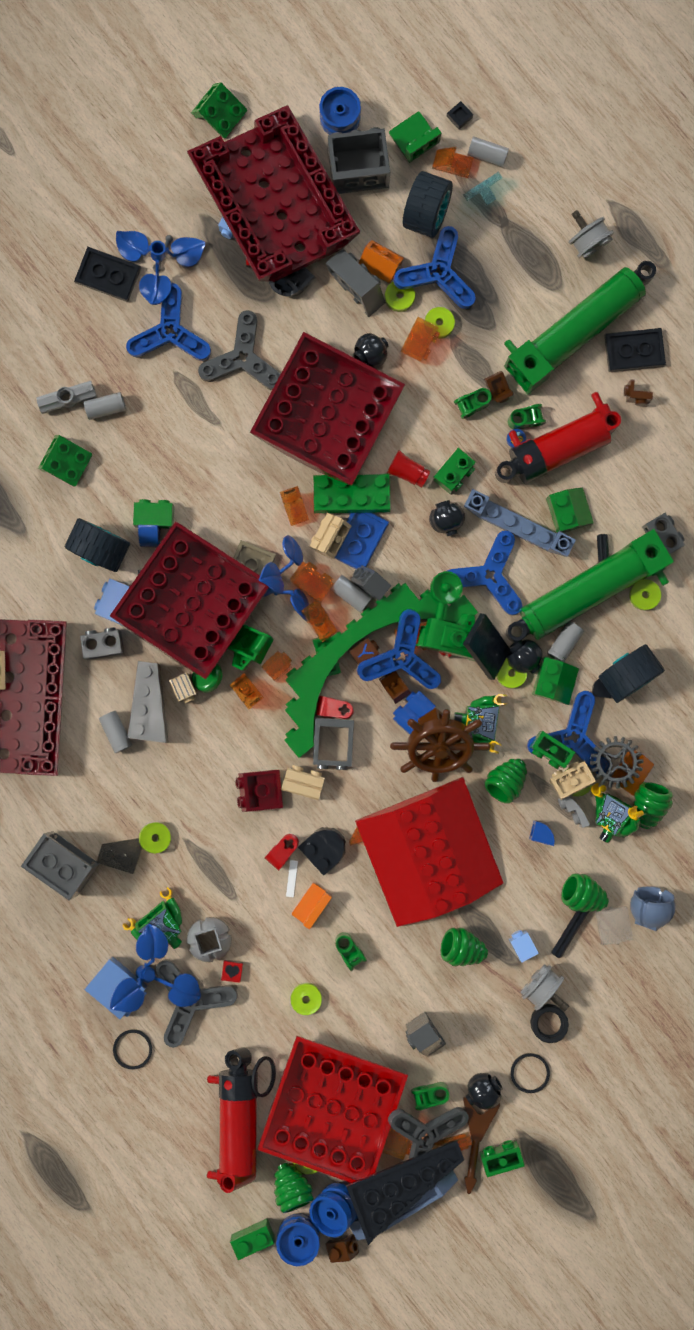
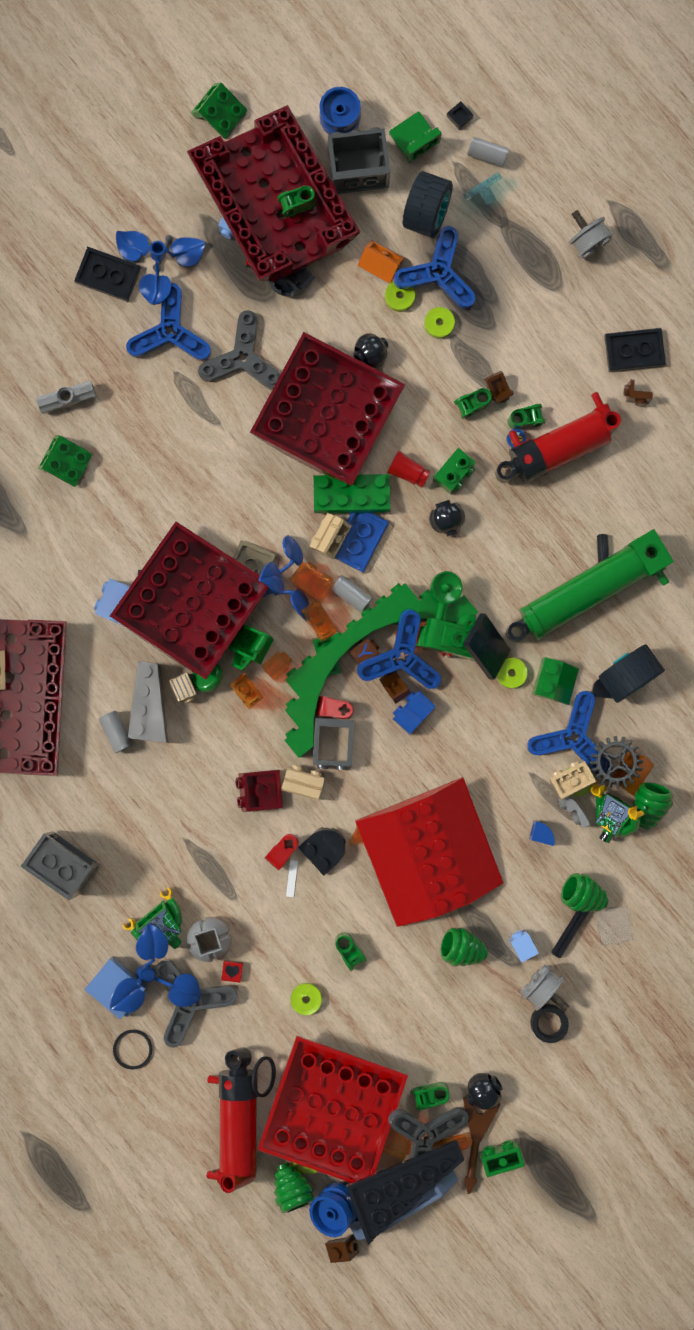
(97, 545): black wheel -> none
(102, 648): dark grey brick -> none
(104, 406): light grey pin -> none
(121, 855): clear smoke wing -> none
(149, 535): blue brick -> none
(153, 513): green brick -> none
(162, 842): lime piece -> none
(252, 1239): green brick -> none
(294, 506): clear orange slope -> none
(295, 201): none -> green piece
(299, 1251): blue wheel -> none
(311, 905): orange panel -> none
(357, 281): dark grey wedge -> none
(370, 582): dark grey brick -> none
(420, 339): clear orange brick -> none
(424, 1035): dark grey wedge -> none
(442, 737): reddish brown piece -> none
(451, 162): clear orange slope -> none
(486, 710): torso -> none
(495, 562): blue piece -> none
(507, 781): green piece -> none
(519, 526): sand blue slope -> none
(524, 656): black plant -> none
(547, 1076): black piece -> none
(551, 749): green brick -> none
(565, 641): light grey pin -> none
(569, 509): green slope -> none
(577, 327): green piece -> none
(639, 601): lime piece -> none
(652, 907): sand blue piece -> none
(668, 532): dark grey brick -> none

